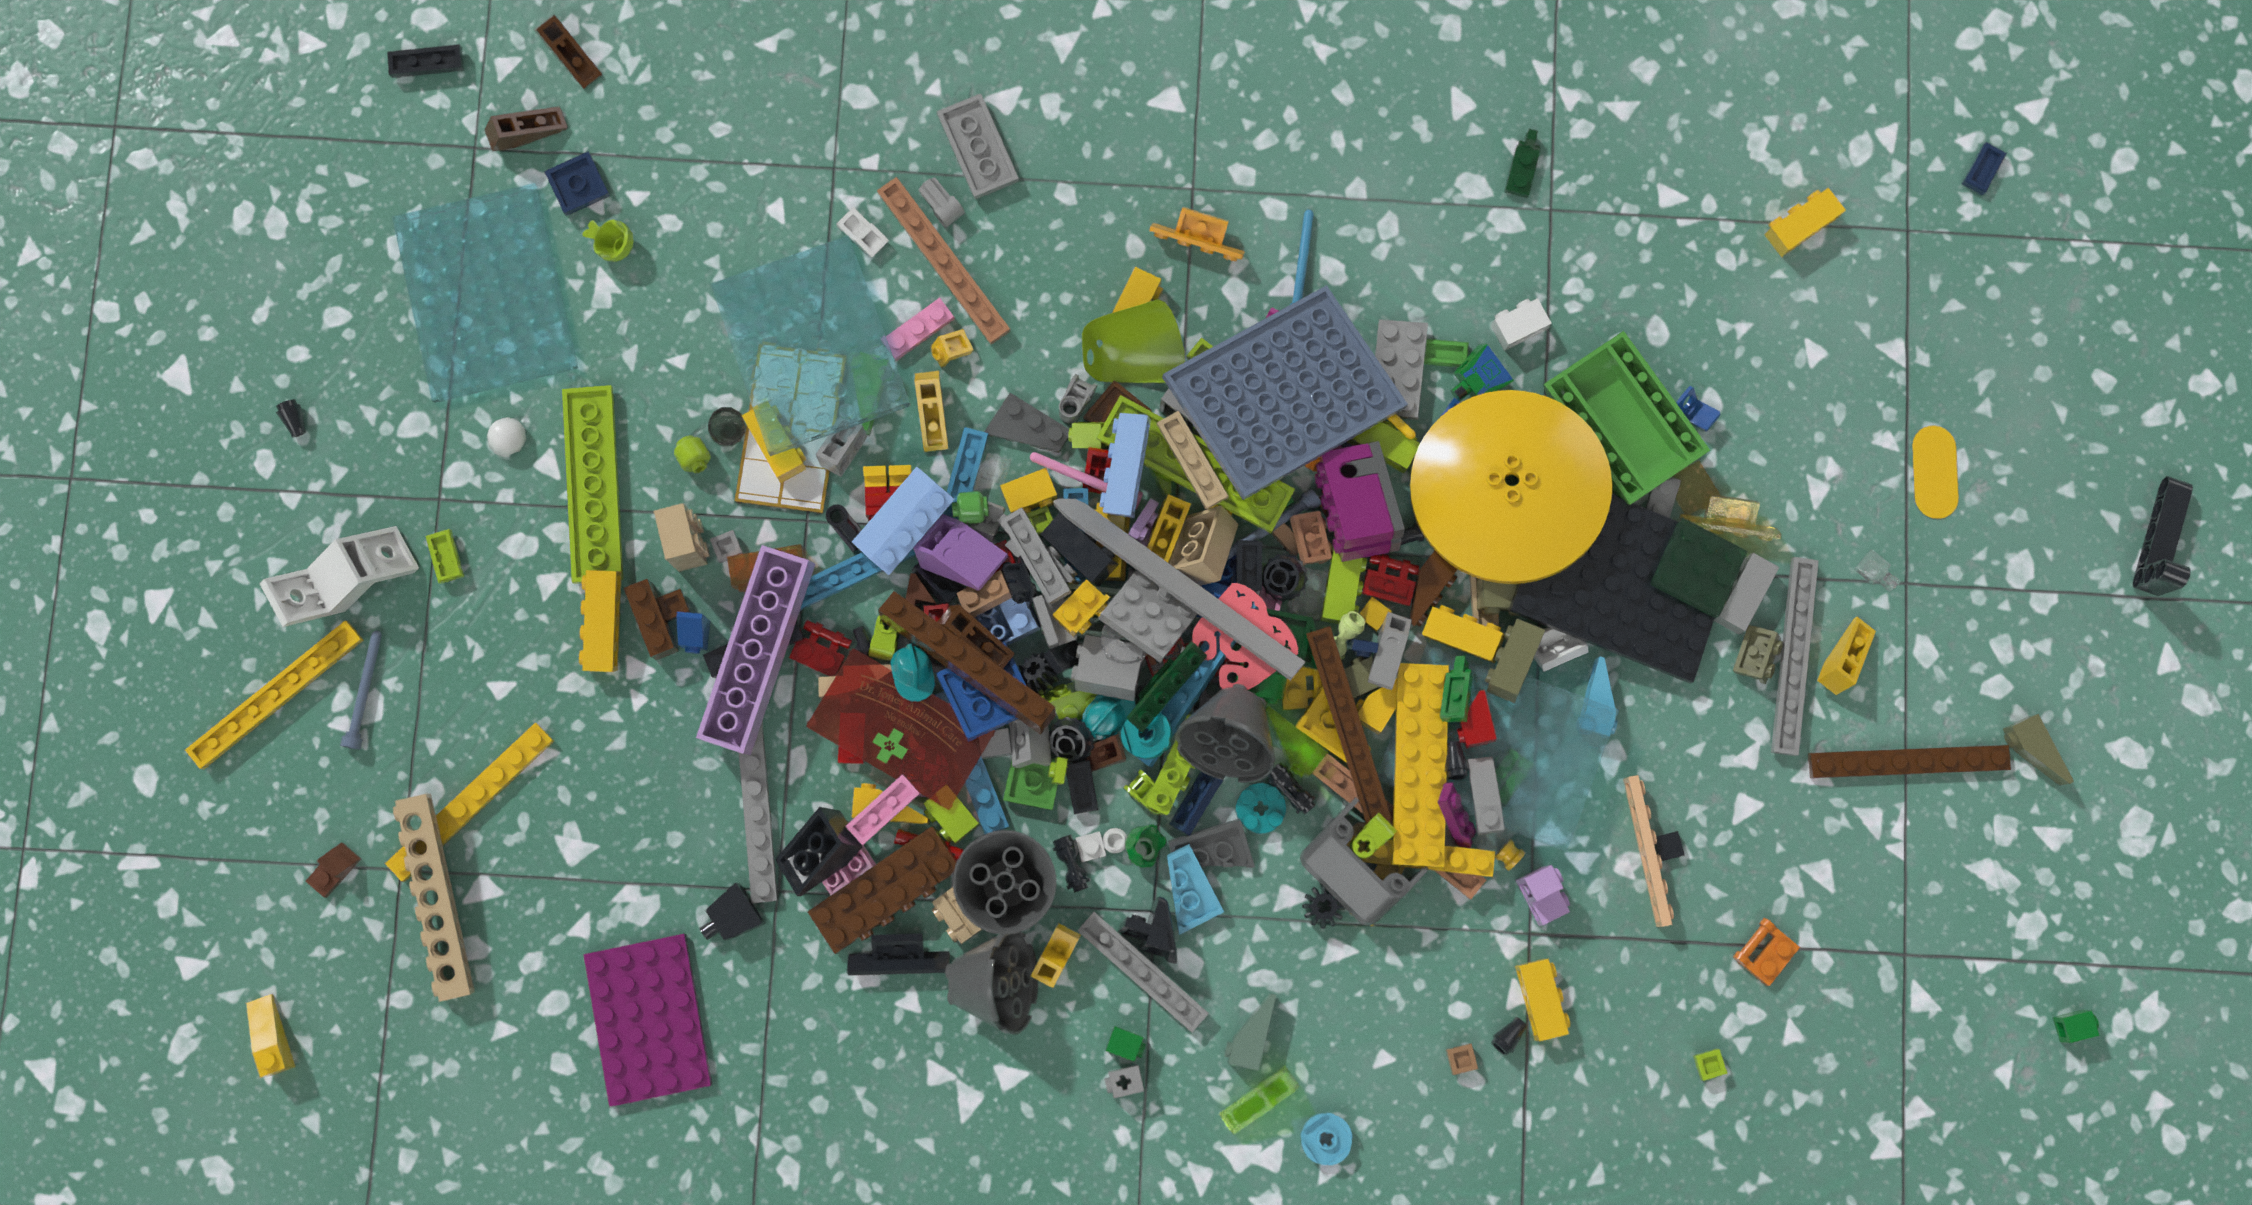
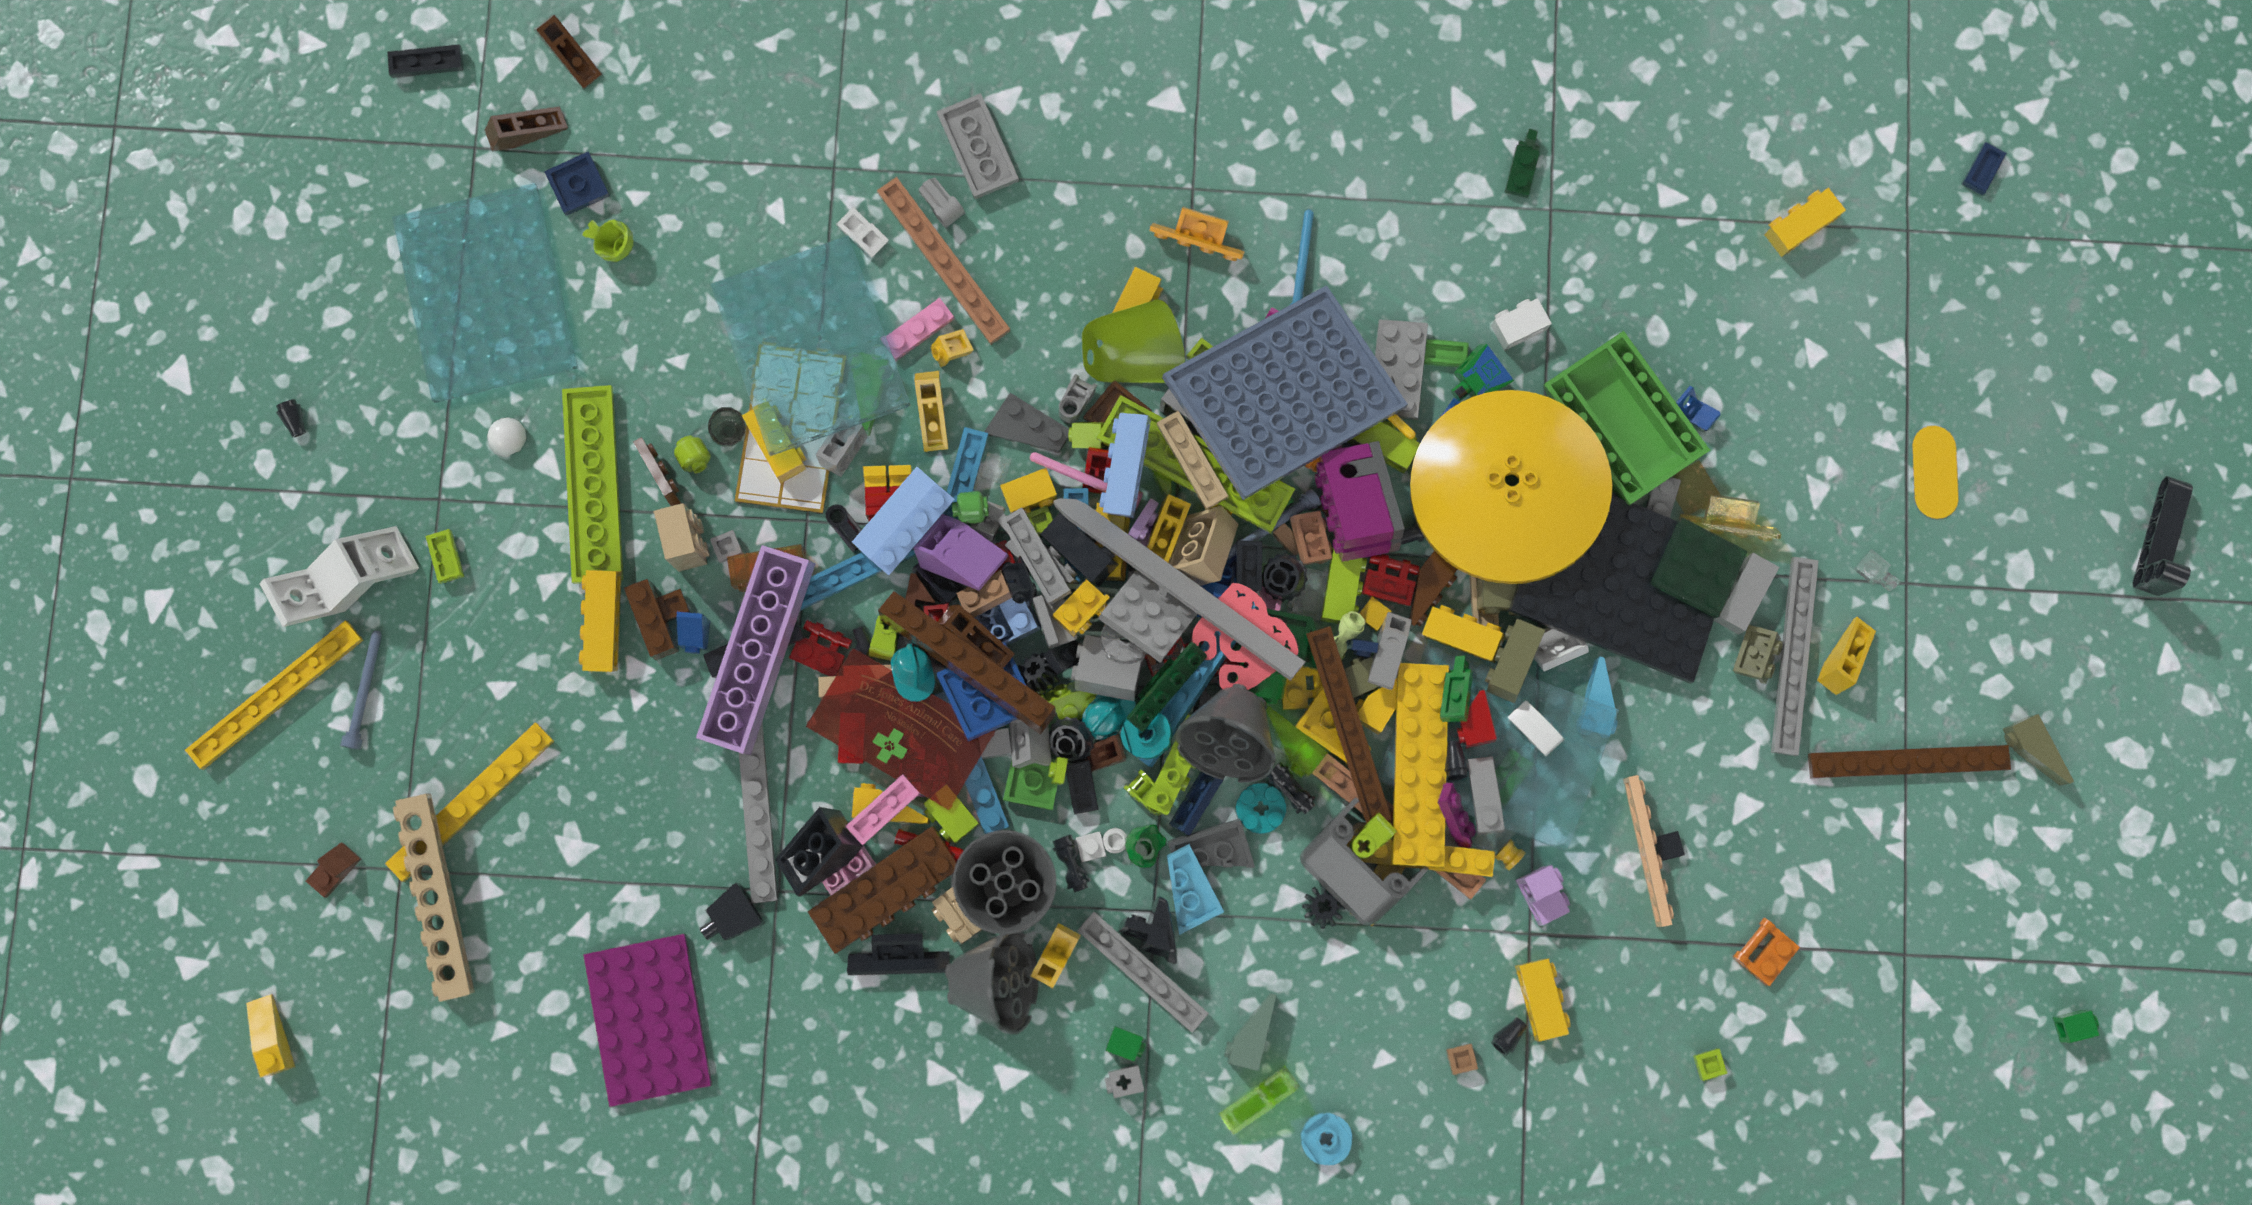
(658, 471): none -> wing
(1535, 728): none -> white slope

